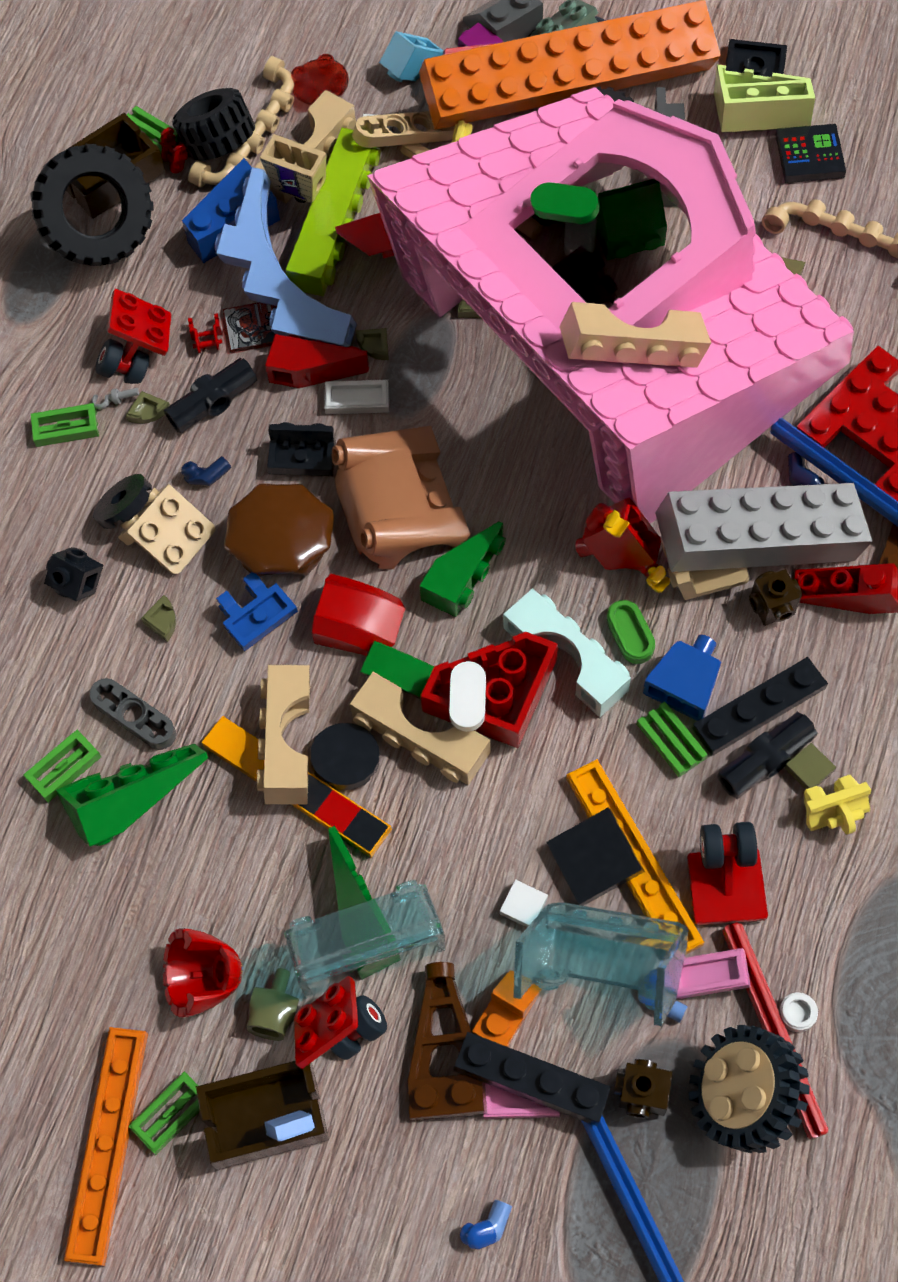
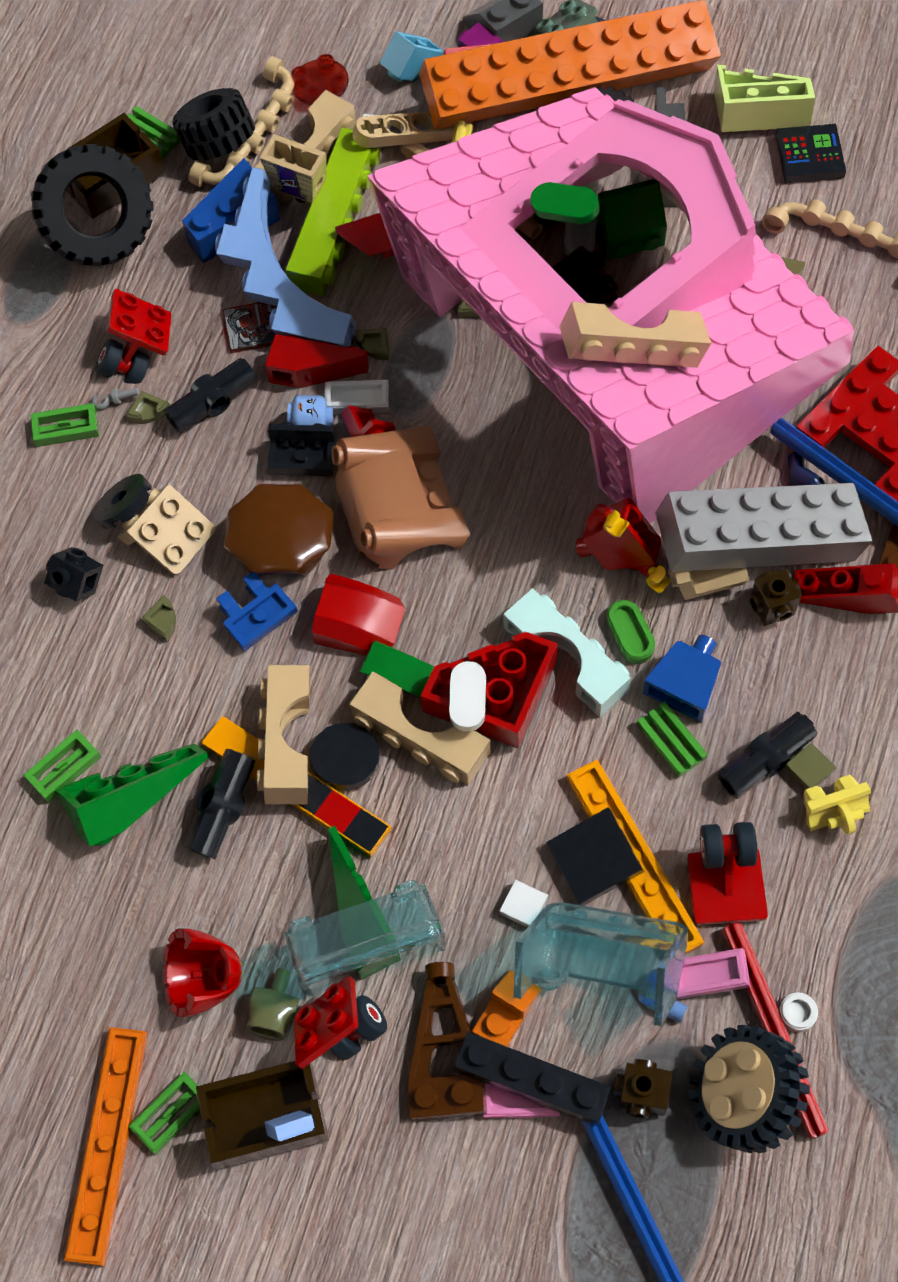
(127, 700): dark grey beam -> none
(170, 152): red piece -> none
(205, 476): dark blue arm -> none
(209, 343): red piece -> none
(220, 803): none -> black piece
(309, 410): none -> light blue head
(363, 422): none -> red bracket
(455, 573): green slope -> none
(489, 1230): arm -> none
(758, 56): black tile -> none
(759, 706): black plate -> none

